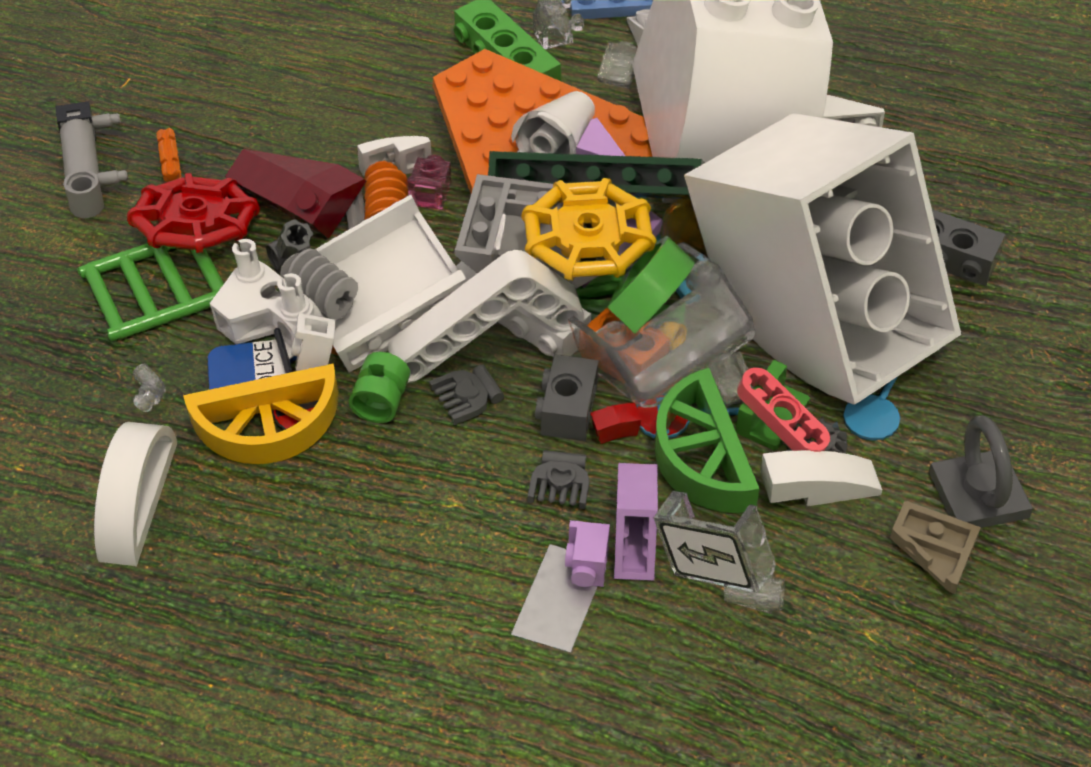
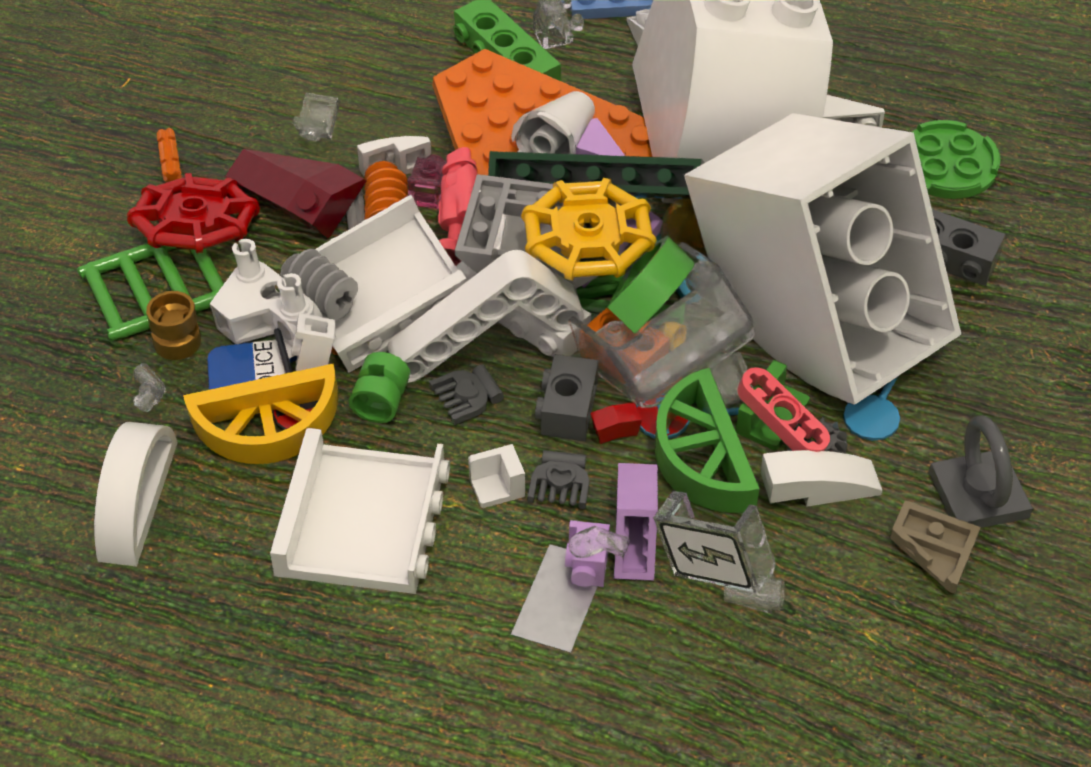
(80, 159): light grey piece -> none
(173, 325): none -> pearl gold wheel
(292, 240): dark grey piece -> none
(317, 117): none -> clear bracket
(359, 516): none -> white panel
(456, 191): none -> coral piece
(496, 476): none -> white panel
(595, 540): none -> clear arm
(617, 64): clear bracket -> none
(955, 159): none -> bright green tile

